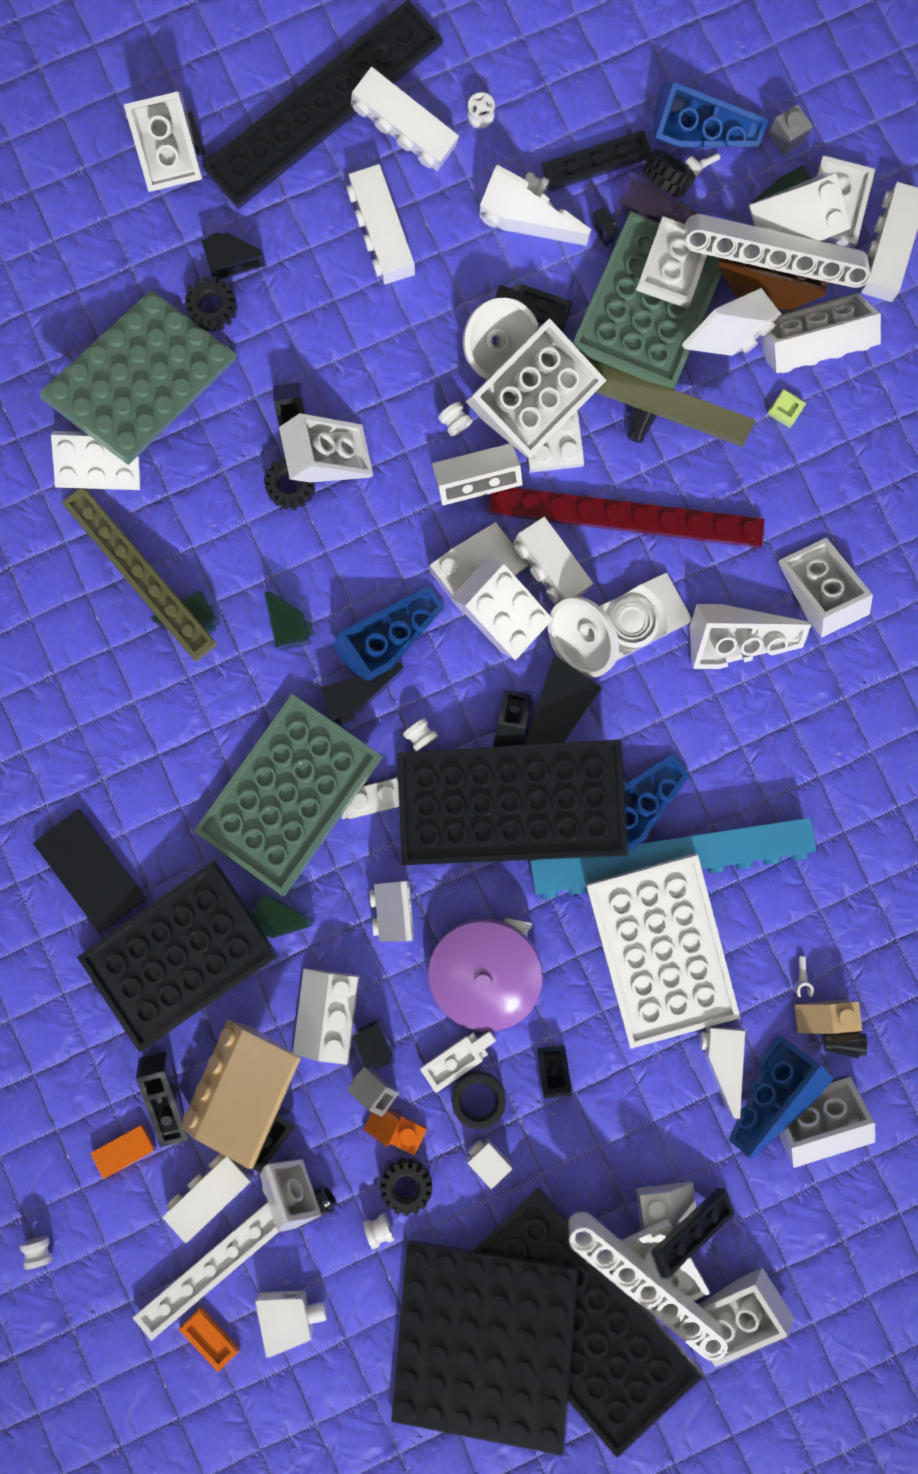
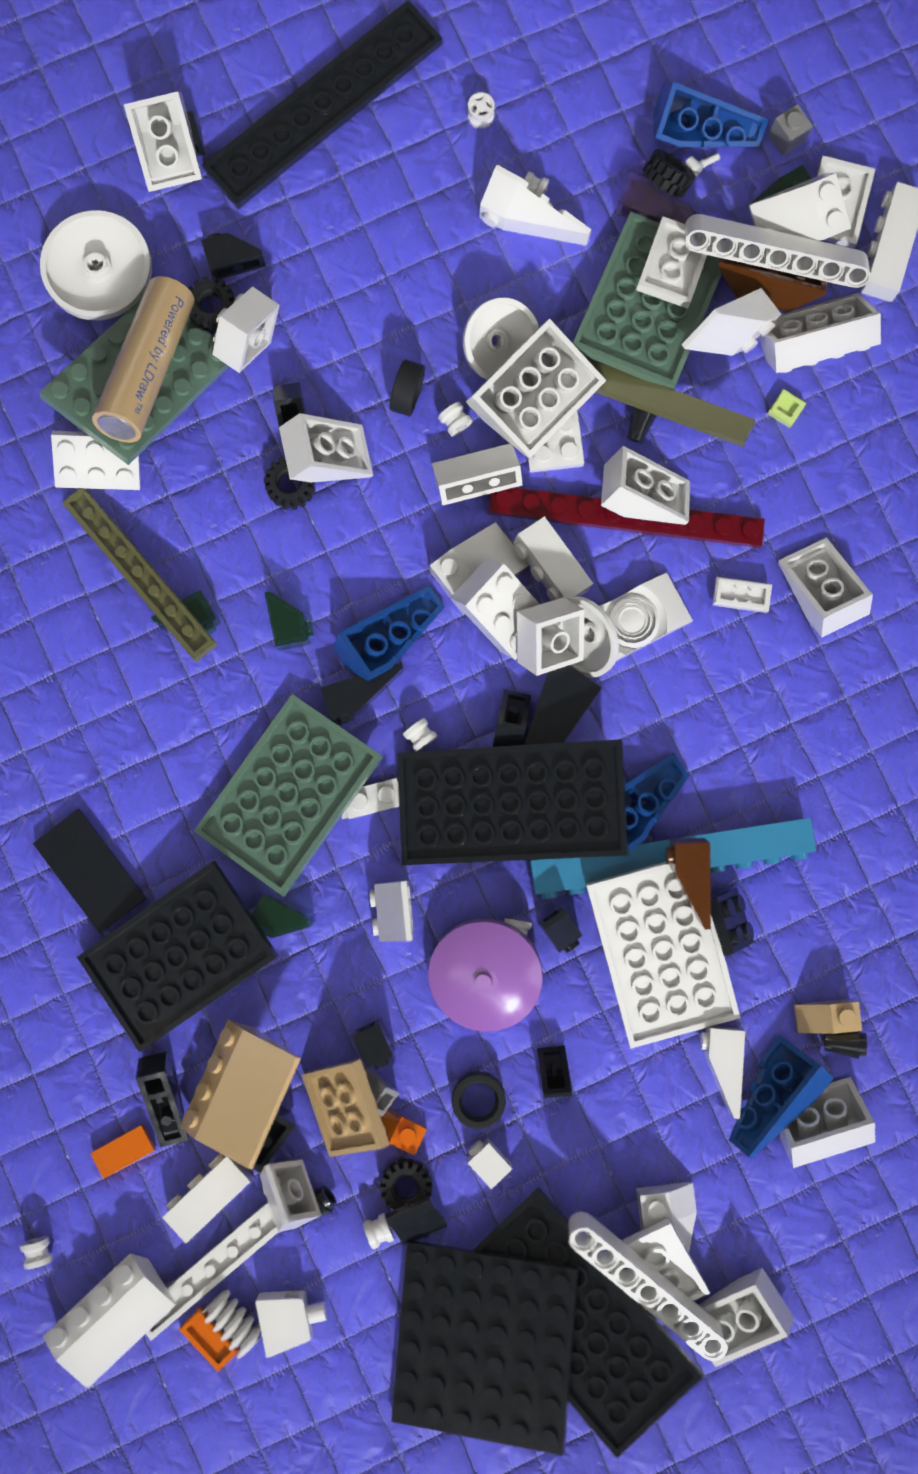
(95, 265): none -> white dish
(109, 1319): none -> white slope
(143, 360): none -> tan piece
(232, 1323): none -> white piece
(245, 329): none -> white brick
(326, 1016): white slope -> none
(345, 1109): none -> tan plate
(381, 224): white brick -> none
(403, 119): white brick -> none
(407, 387): none -> black tyre
(416, 1220): none -> black piece
(457, 1060): white hinge -> none
(539, 303): black hinge -> none
(550, 636): none -> white brick
(561, 930): none -> black slope
(597, 160): black tile -> none
(604, 226): black plate -> none
(644, 489): none -> white slope
(691, 867): none -> reddish brown slope
(692, 1233): black tile -> none
(731, 922): none -> black plate
(733, 633): white wedge -> none
(742, 594): none -> white plate
(803, 979): white hand -> none

